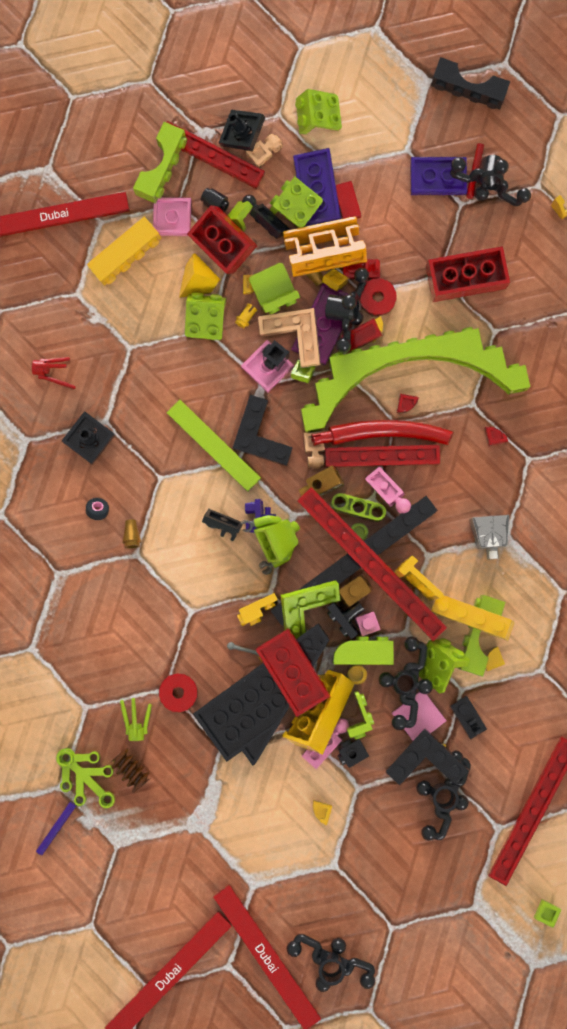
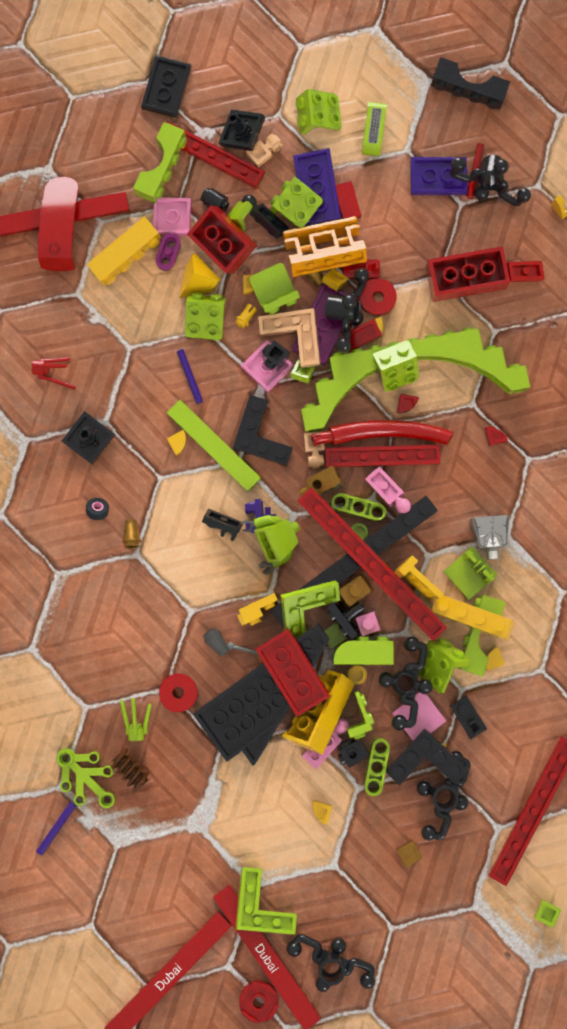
(57, 224): none -> red piece
(166, 86): none -> black tile
(168, 253): none -> magenta plate
(177, 442): none -> yellow tile
(190, 377): none -> dark purple bar
(215, 640): none -> dark grey cone
(250, 917): none -> lime plate
(258, 989): none -> red tile
(335, 635): none -> lime tile
(374, 129): none -> lime beam
(378, 776): none -> lime beam
(397, 366): none -> lime bracket
(409, 853): none -> pearl gold tile
(470, 573): none -> lime hinge
(525, 271): none -> red plate

